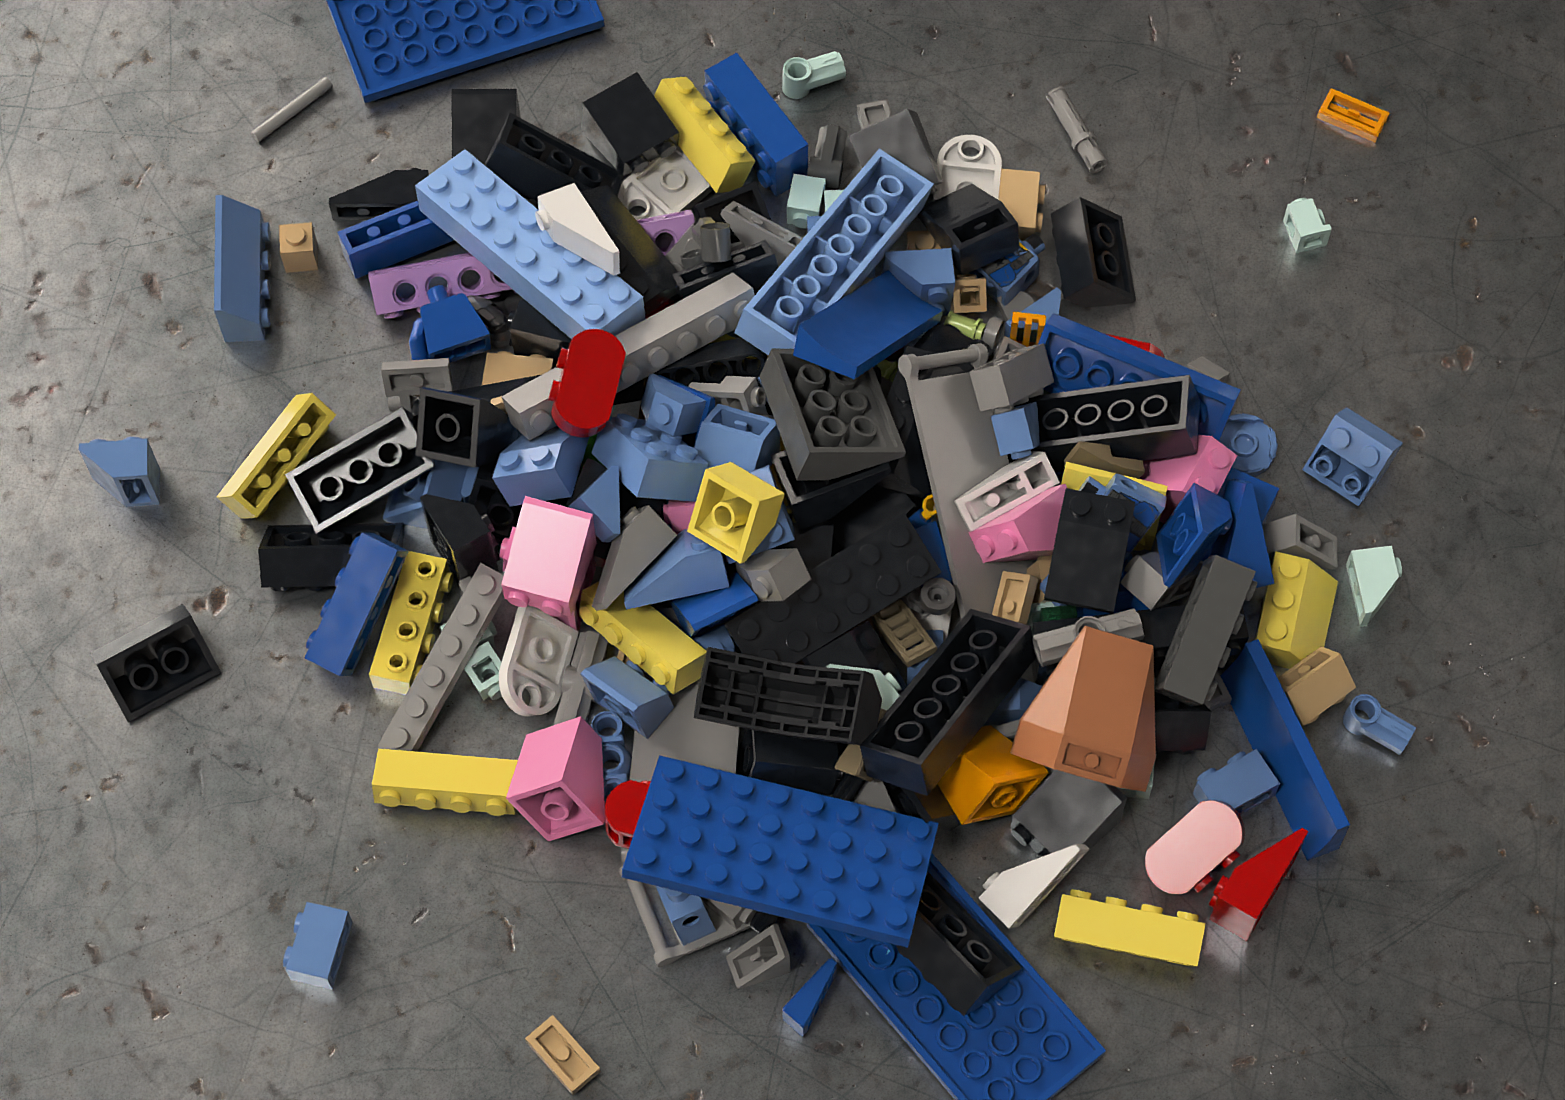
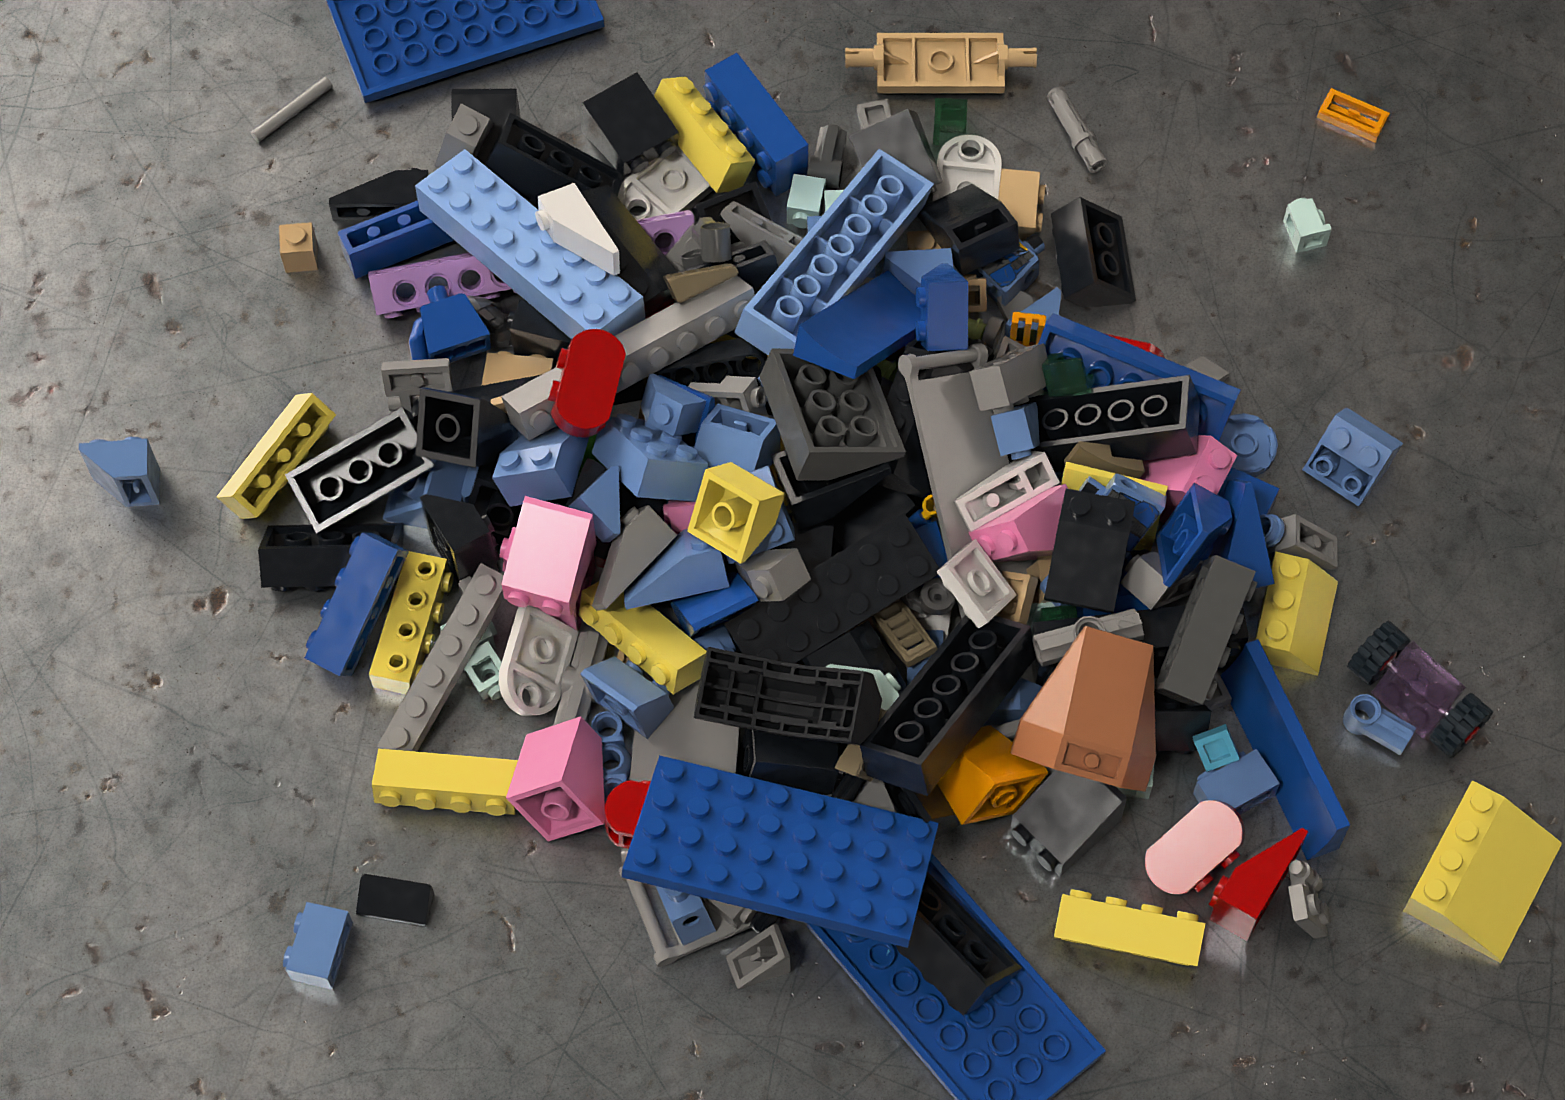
(155, 662): black slope -> none
(240, 271): medium blue slope -> none
(394, 899): none -> black slope
(465, 132): none -> light grey slope
(562, 1055): tan plate -> none
(693, 282): none -> dark tan slope
(803, 74): light aqua piece -> none
(805, 1003): blue slope -> none
(940, 62): none -> tan plate
(943, 310): none -> blue slope
(949, 117): none -> clear green panel
(976, 583): none -> white plate
(1021, 889): white slope -> none
(1066, 375): none -> clear green panel
(1216, 747): none -> medium azure plate
(1273, 529): none -> medium blue plate
(1306, 906): none -> light grey plate
(1316, 684): tan brick -> none
(1372, 579): light aqua slope -> none
(1419, 689): none -> plate
(1484, 873): none -> light yellow slope

